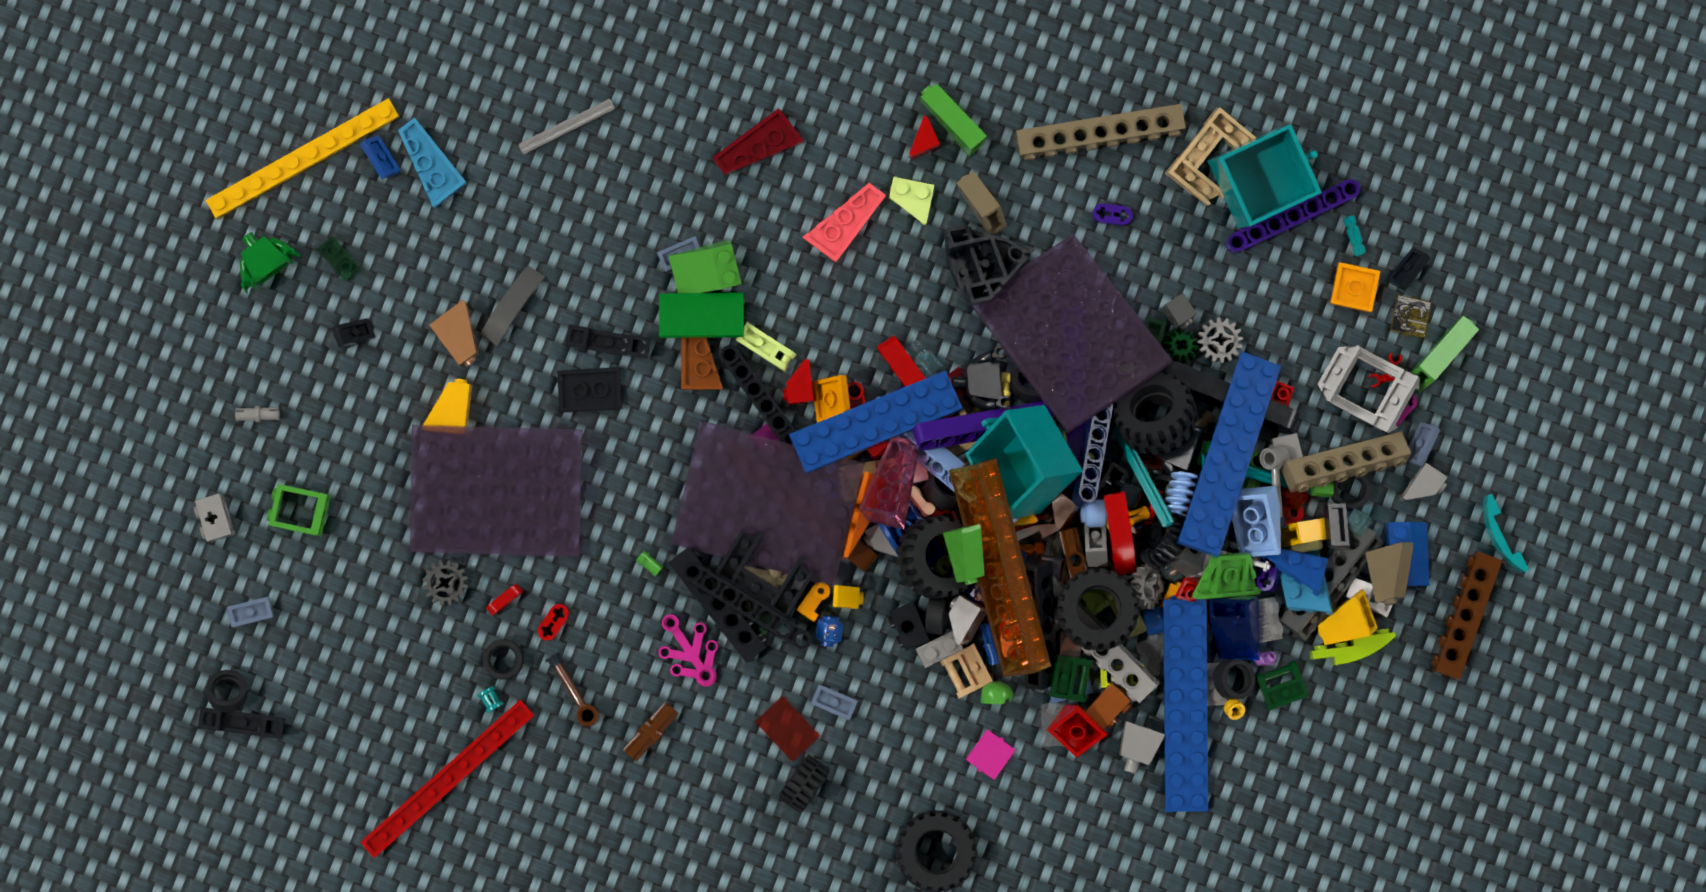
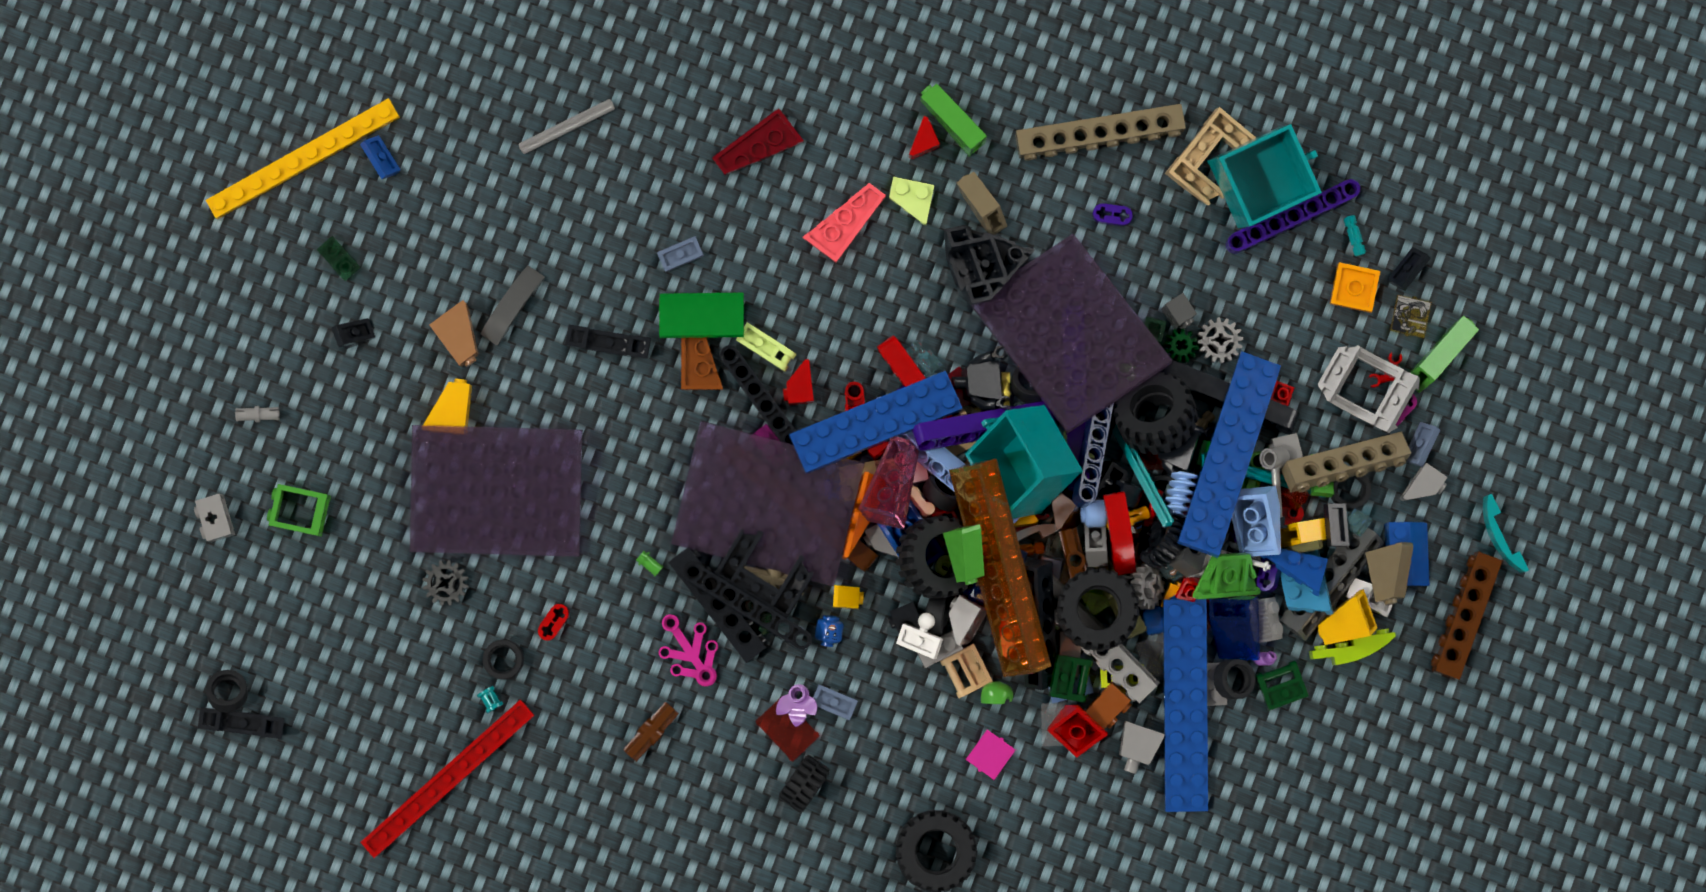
(250, 612): sand blue plate -> none
(263, 259): green torso -> none
(434, 169): dark azure wing -> none
(504, 599): red beam -> none
(556, 662): reddish brown piece -> none
(589, 390): black tile -> none
(705, 268): bright green slope -> none
(796, 707): none -> medium lavender plate
(812, 600): light orange leg -> none
(830, 397): light orange plate -> none
(919, 639): none -> white plate
(989, 643): blue axle -> none
(1238, 713): yellow bush -> none

